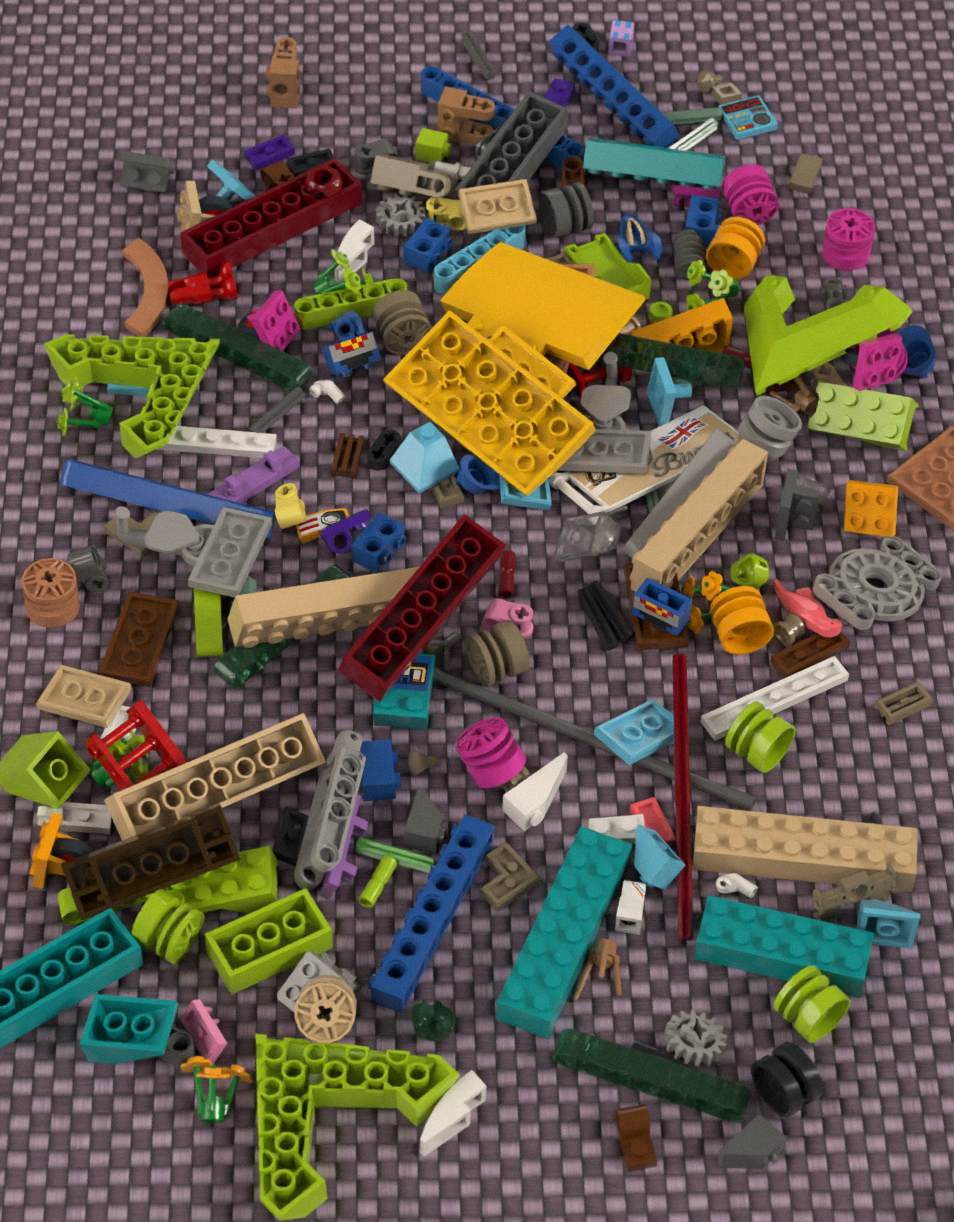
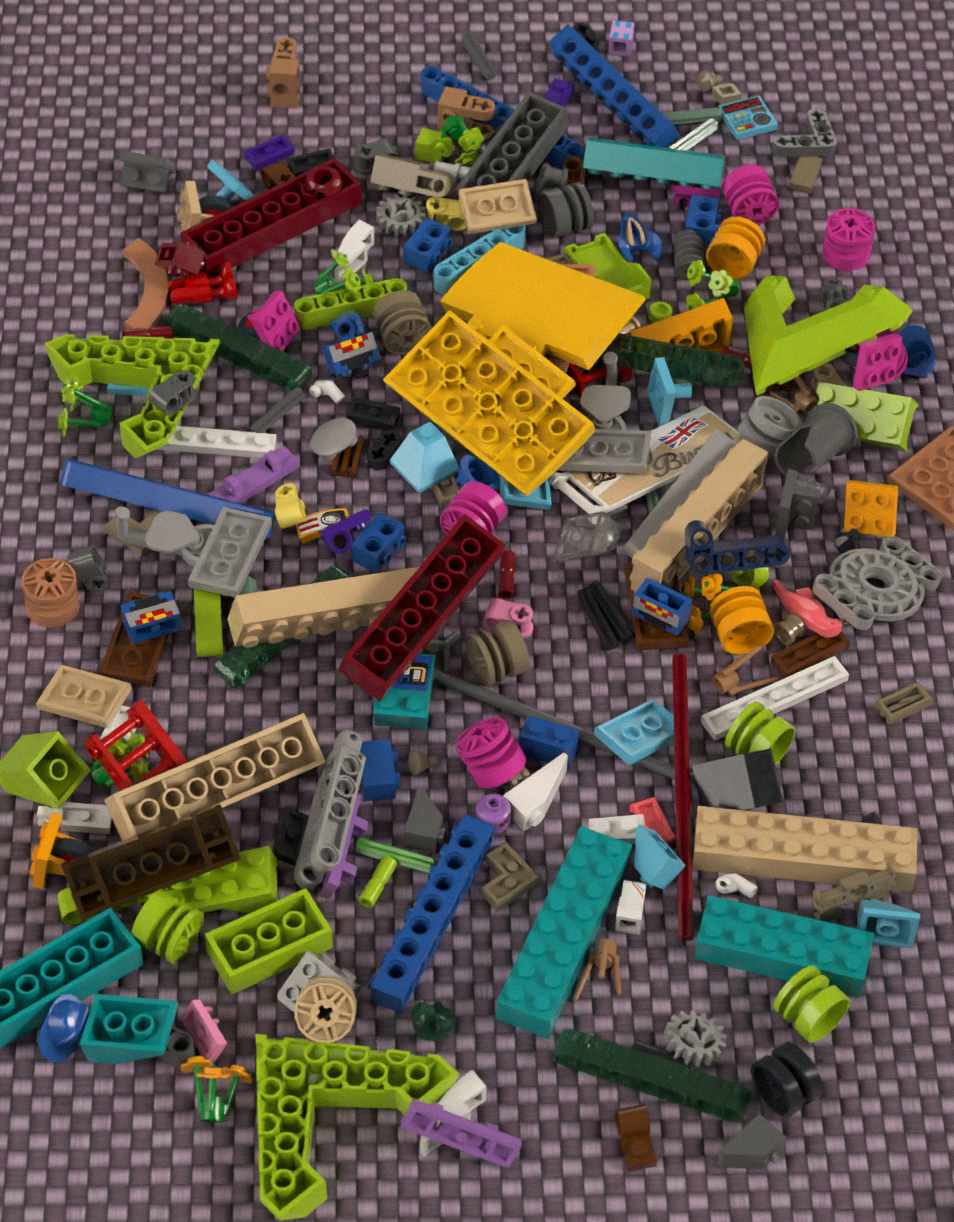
(63, 1028): none -> blue piece
(151, 617): none -> brick
(161, 331): none -> dark red piece
(174, 393): none -> dark grey piece
(180, 258): none -> dark red brick
(333, 437): none -> light grey dish
(373, 414): none -> black plate
(461, 1133): none -> medium lavender hinge
(467, 139): none -> lime plant
(476, 502): none -> dark pink wheel
(495, 811): none -> medium lavender head
(548, 740): none -> blue brick
(549, 179): none -> dark grey piece
(727, 679): none -> medium nougat plant
(737, 548): none -> dark blue beam
(739, 781): none -> slope
(815, 145): none -> dark grey beam
(825, 434): none -> dark grey piece
(846, 540): none -> black rock

